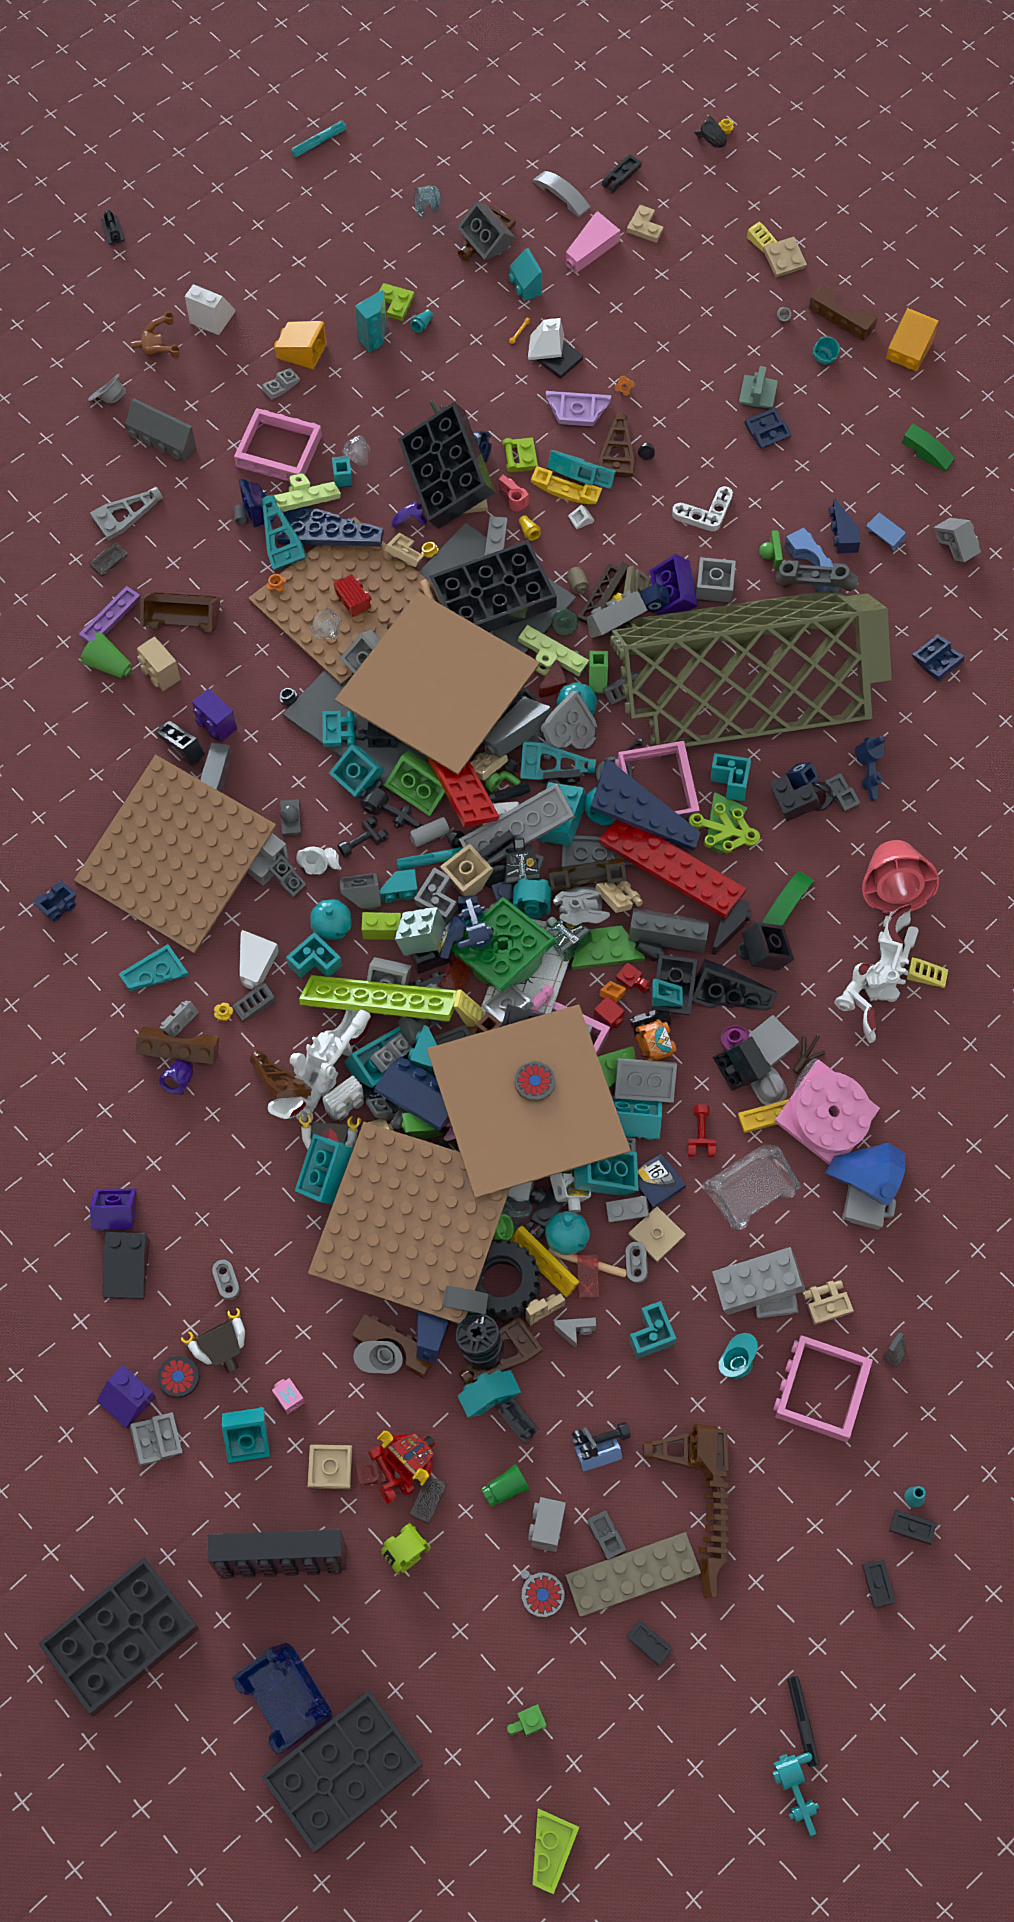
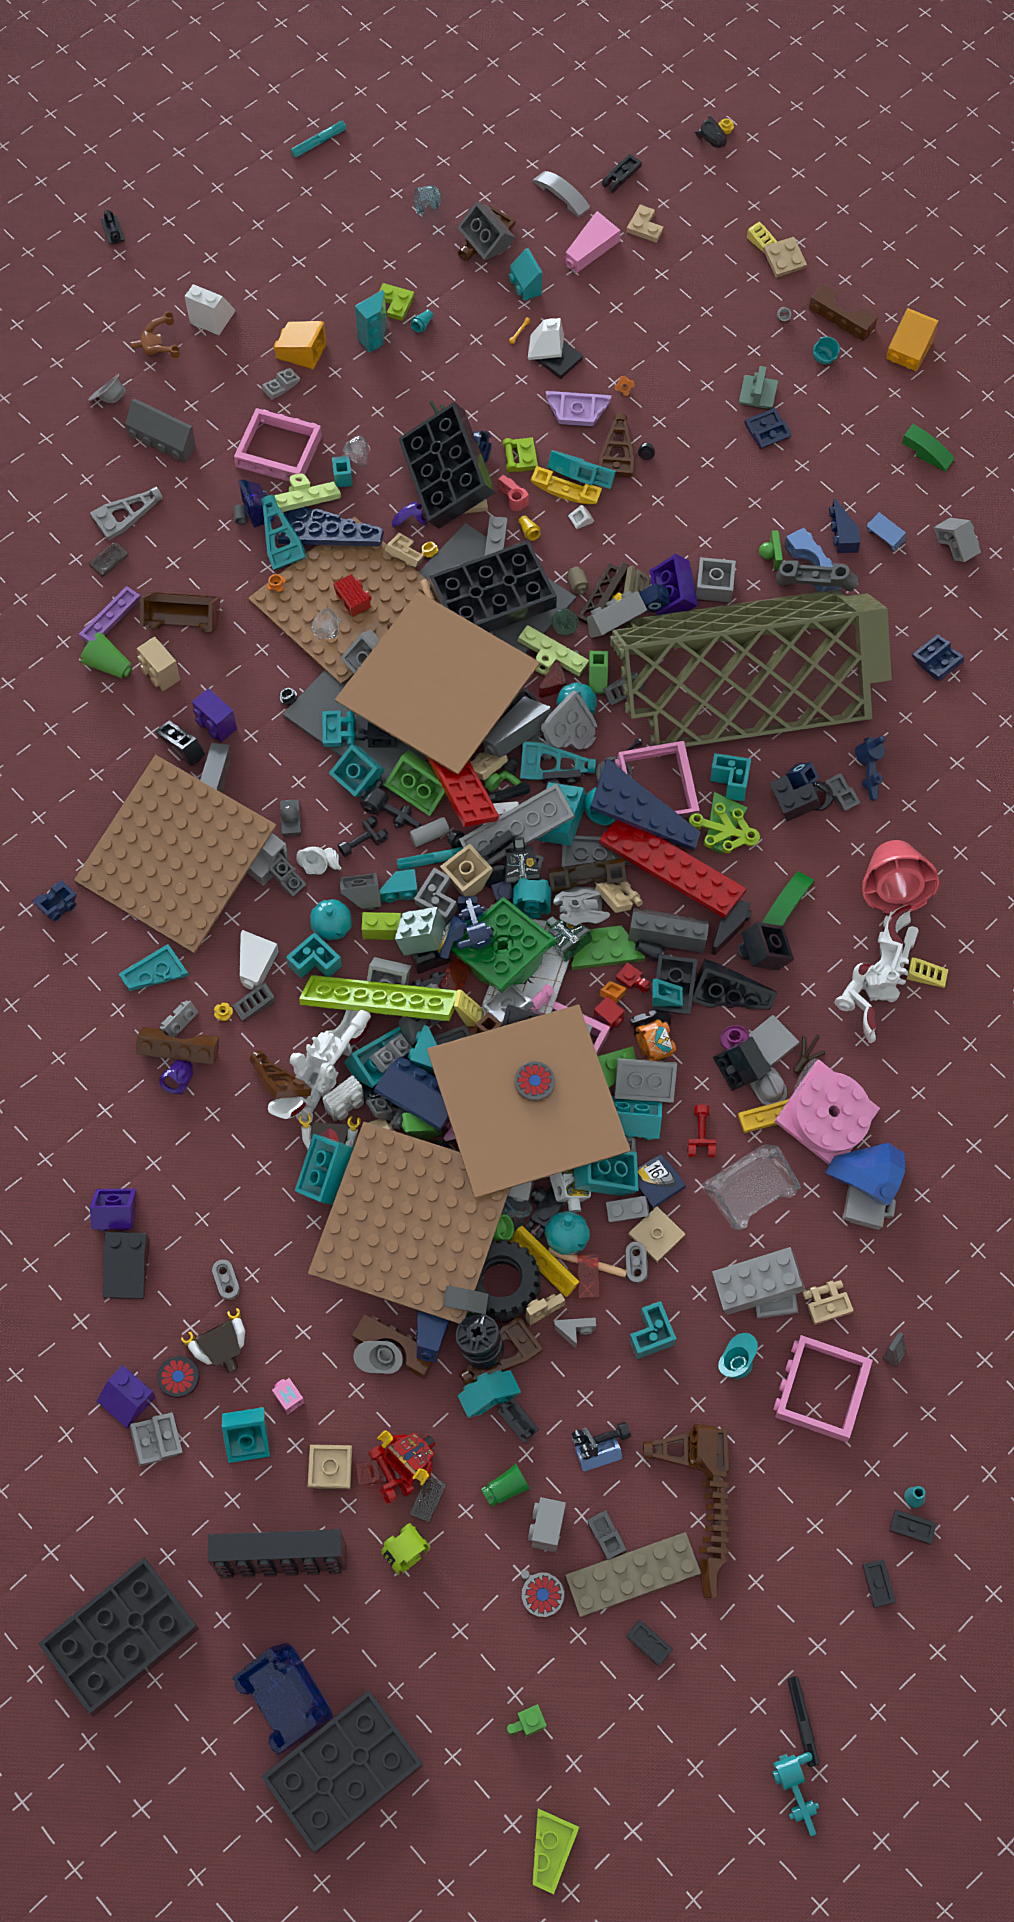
(711, 515): white beam -> none

